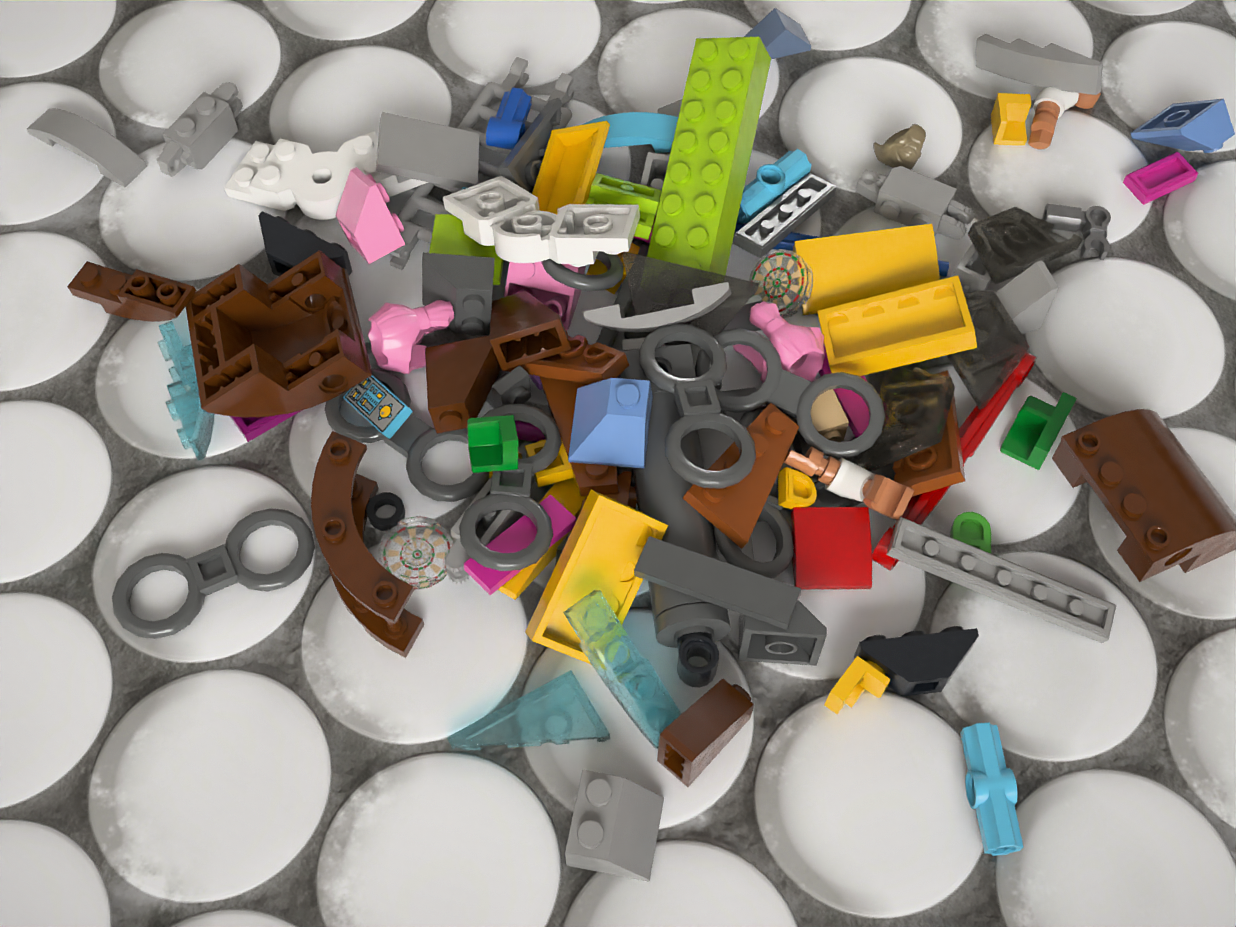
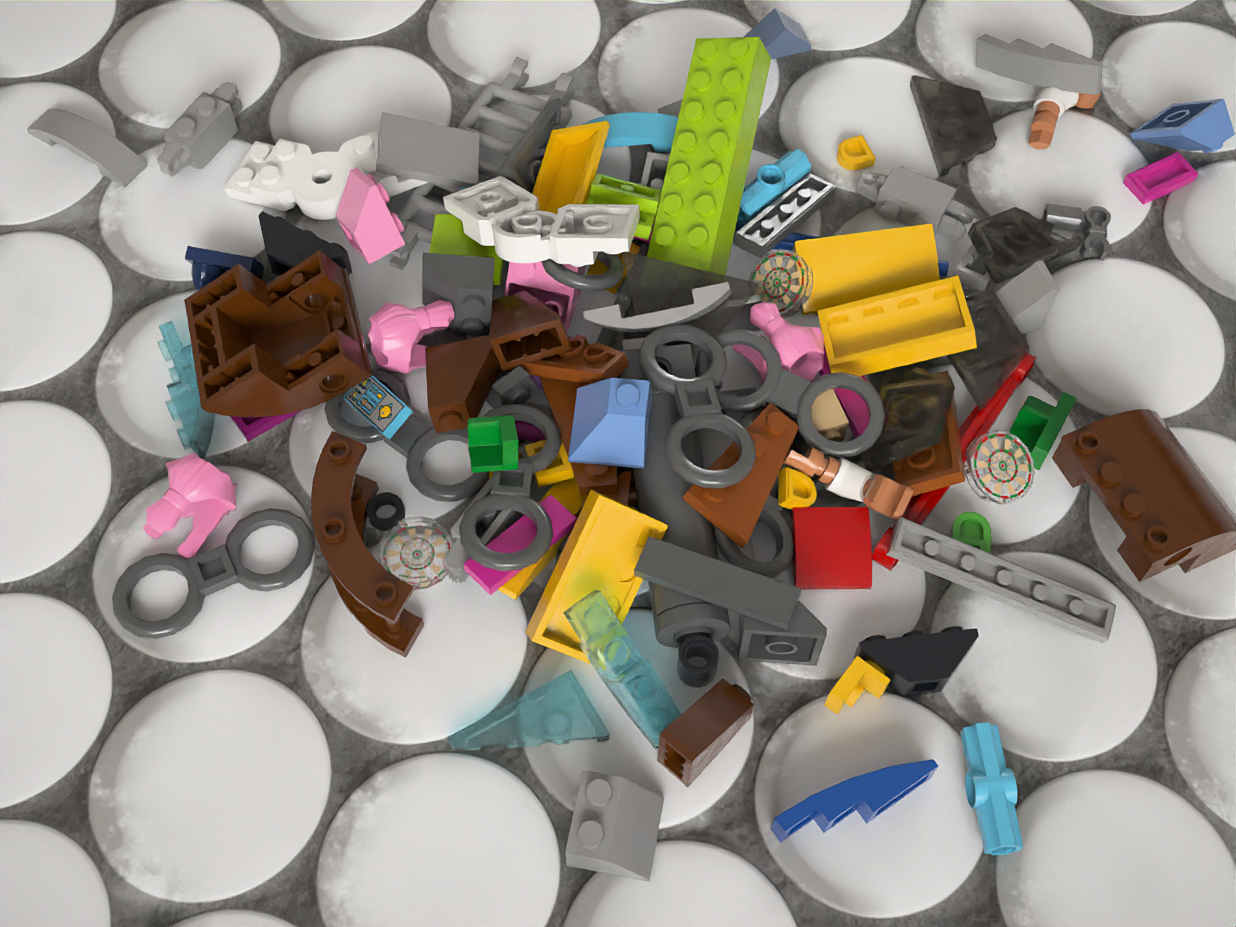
(132, 296): reddish brown slope -> none
(195, 491): none -> bright pink piece
(209, 264): none -> dark blue tile
(509, 124): blue piece -> none
(855, 154): none -> yellow tile
(866, 793): none -> blue slope
(902, 148): dark tan piece -> none
(953, 122): none -> clear smoke wing
(999, 467): none -> clear tile
(1009, 118): yellow panel -> none

